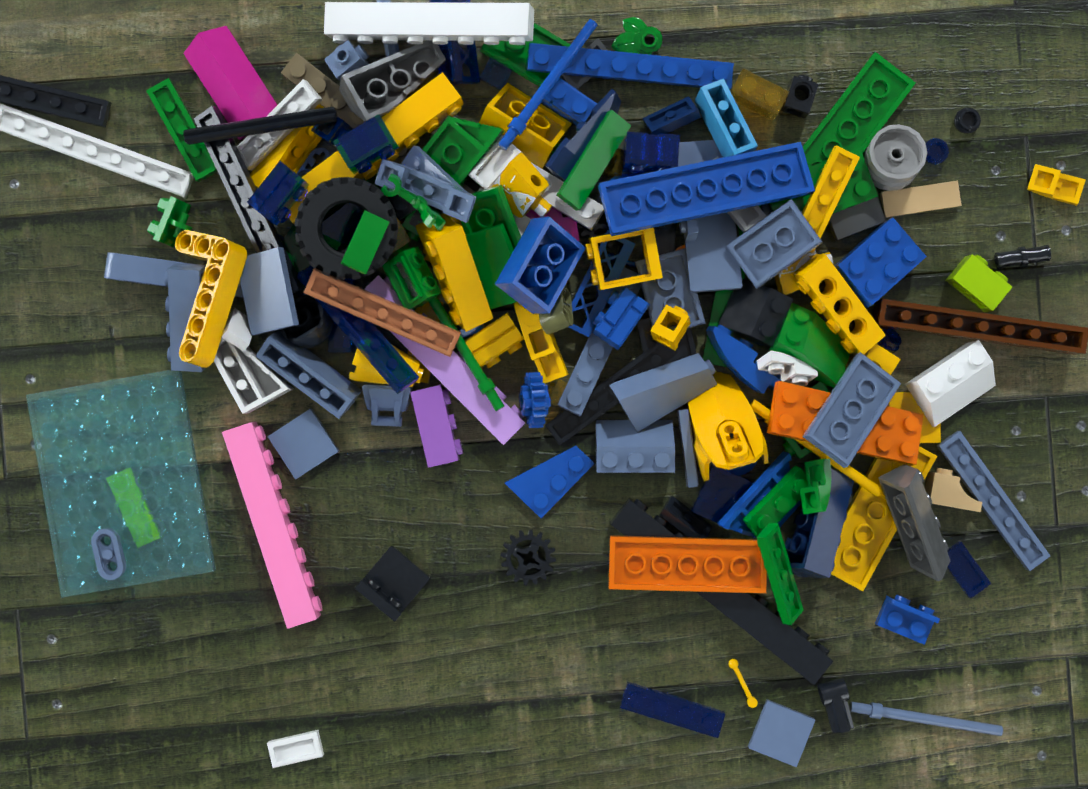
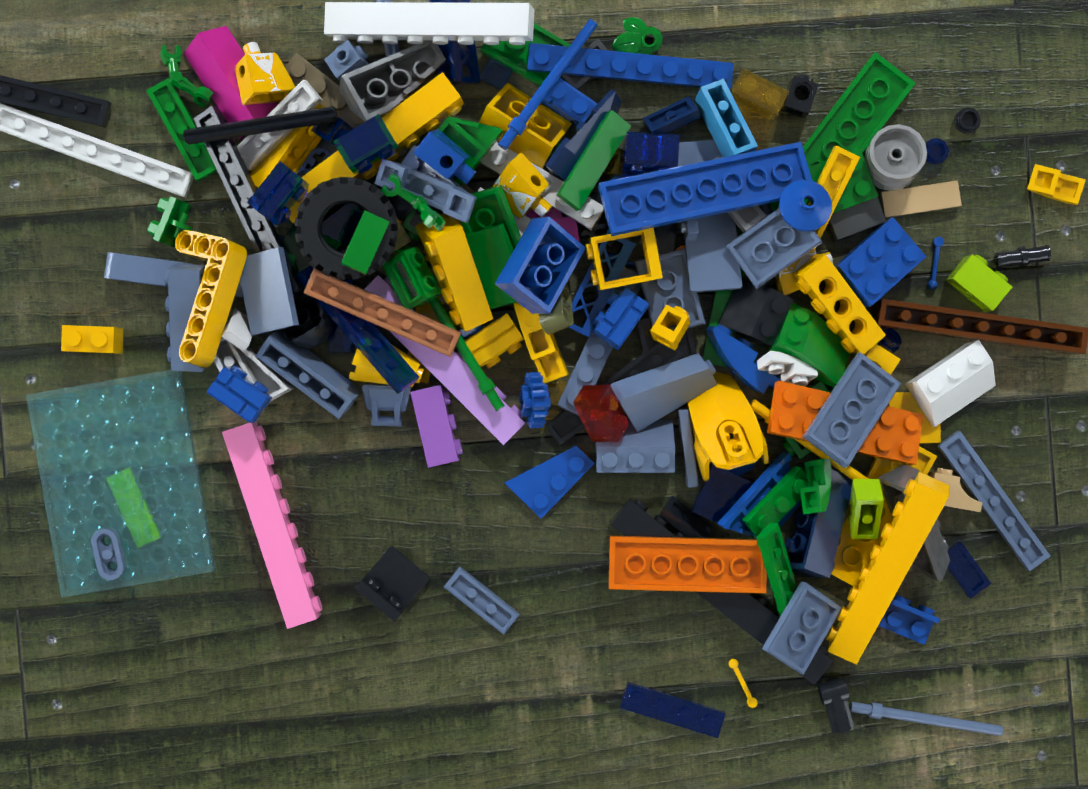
(92, 339): none -> yellow brick
(200, 95): none -> green piece
(239, 393): none -> blue brick
(262, 77): none -> yellow torso
(295, 748): white tile -> none
(303, 443): sand blue tile -> none
(436, 149): none -> blue torso
(481, 600): none -> sand blue tile
(493, 164): white tile -> none
(522, 567): black gear -> none
(601, 413): none -> clear red brick
(781, 733): sand blue tile -> none
(800, 215): none -> blue dish
(802, 627): none -> sand blue tile
(865, 508): none -> lime brick
(888, 566): none -> yellow brick
(937, 242): none -> blue hinge

